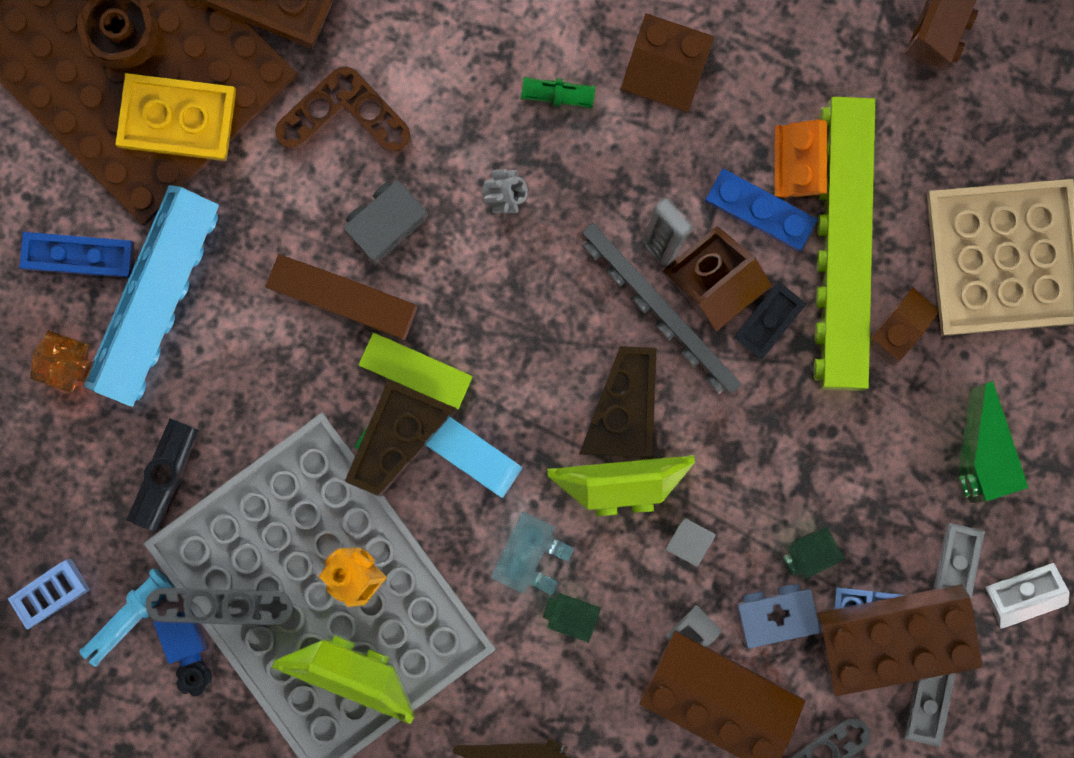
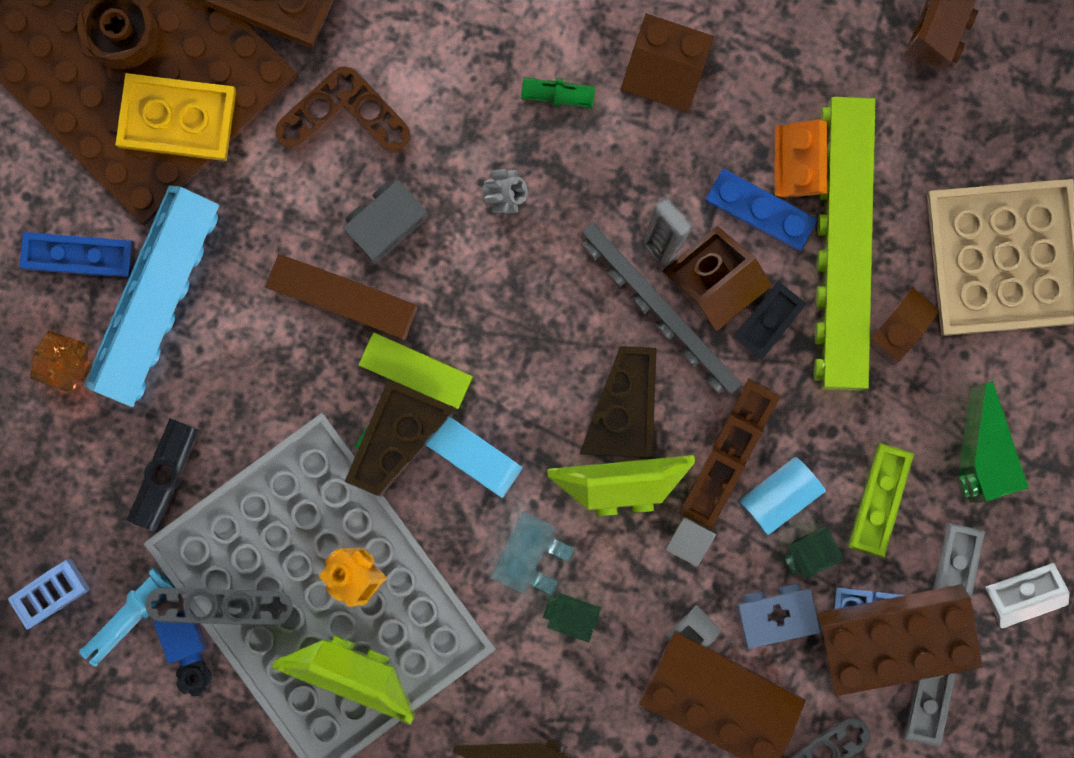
(729, 453): none -> reddish brown slope
(781, 496): none -> medium azure brick
(880, 500): none -> lime tile

